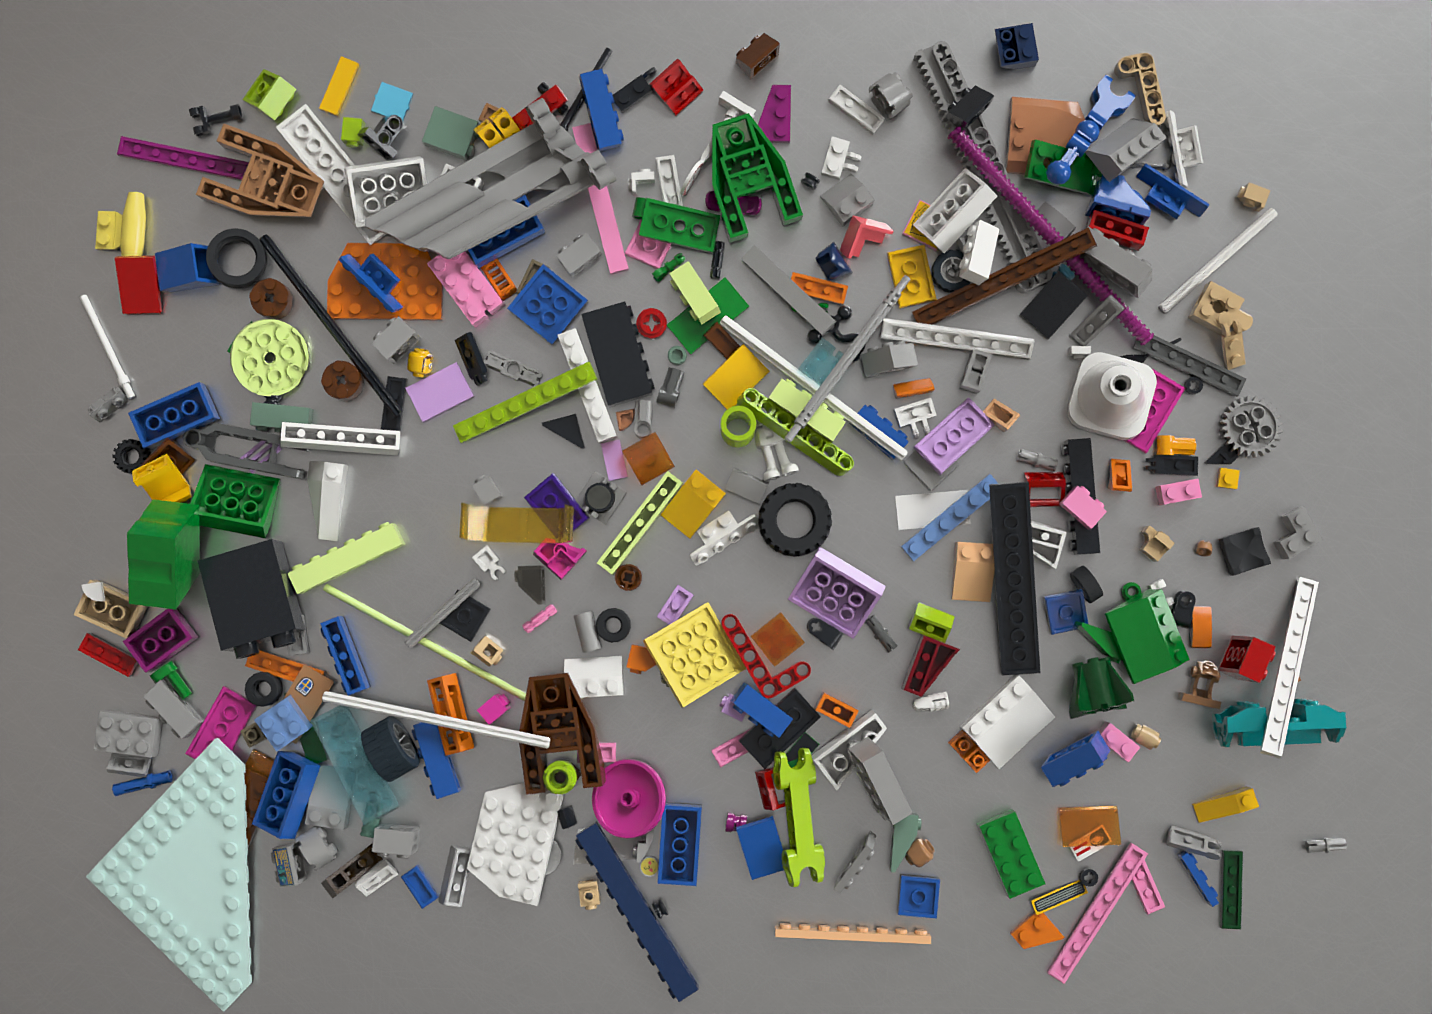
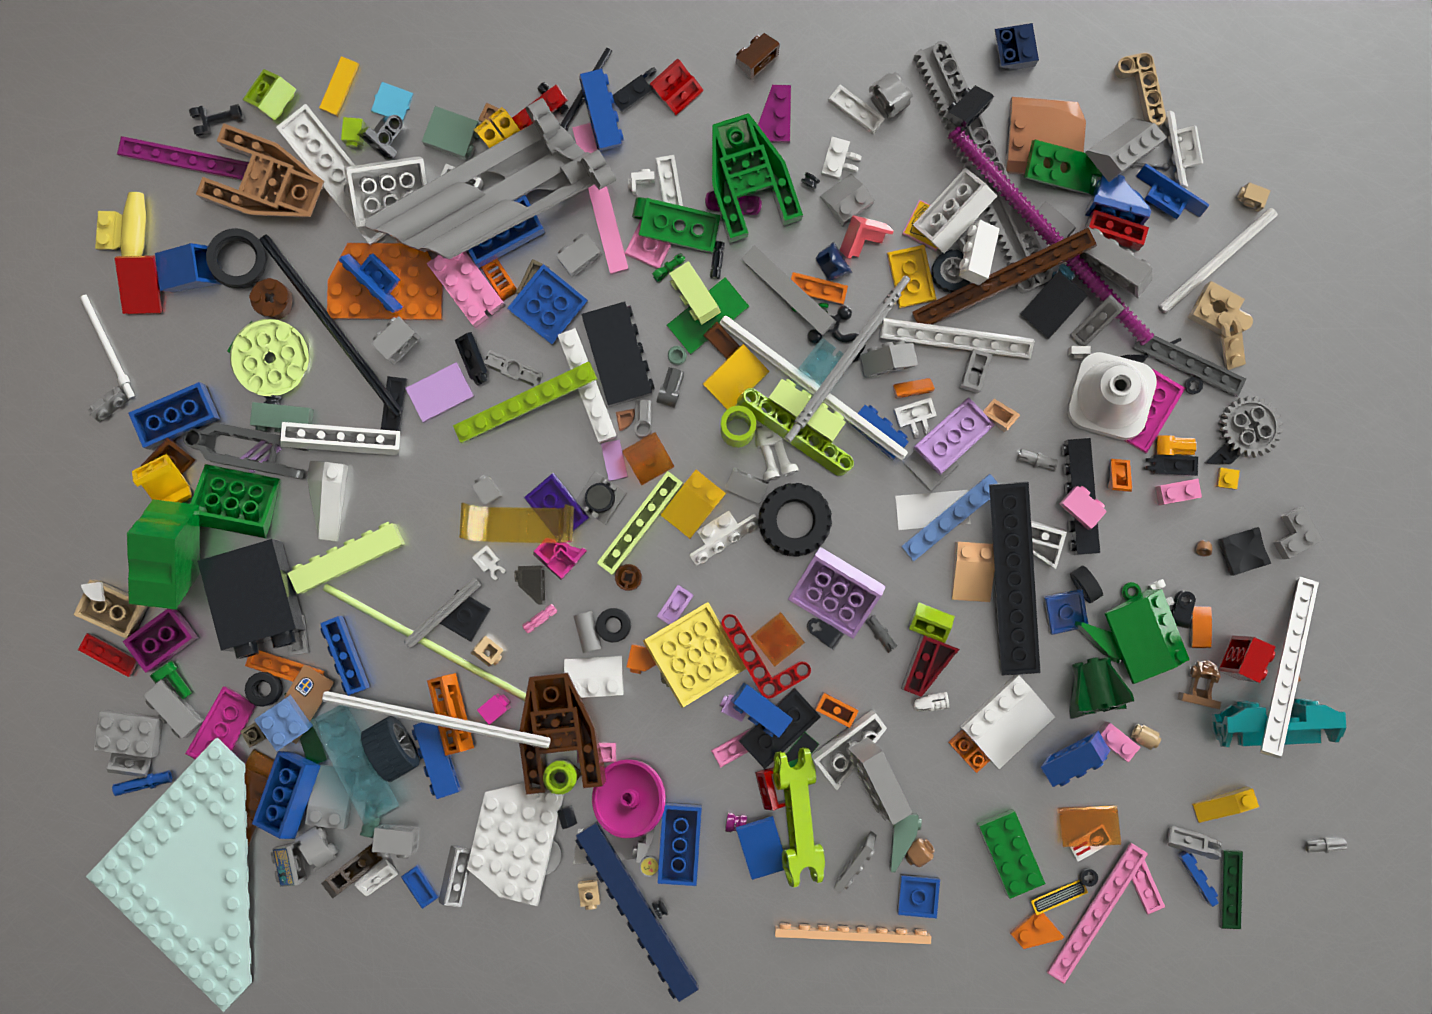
(121, 451): black tyre -> none
(333, 386): reddish brown brick -> none
(419, 362): yellow head -> none
(567, 428): black tile -> none
(645, 329): red gear -> none
(735, 109): white piece -> none
(1046, 479): red tile -> none
(1104, 106): blue piece -> none
(1155, 543): tan brick -> none

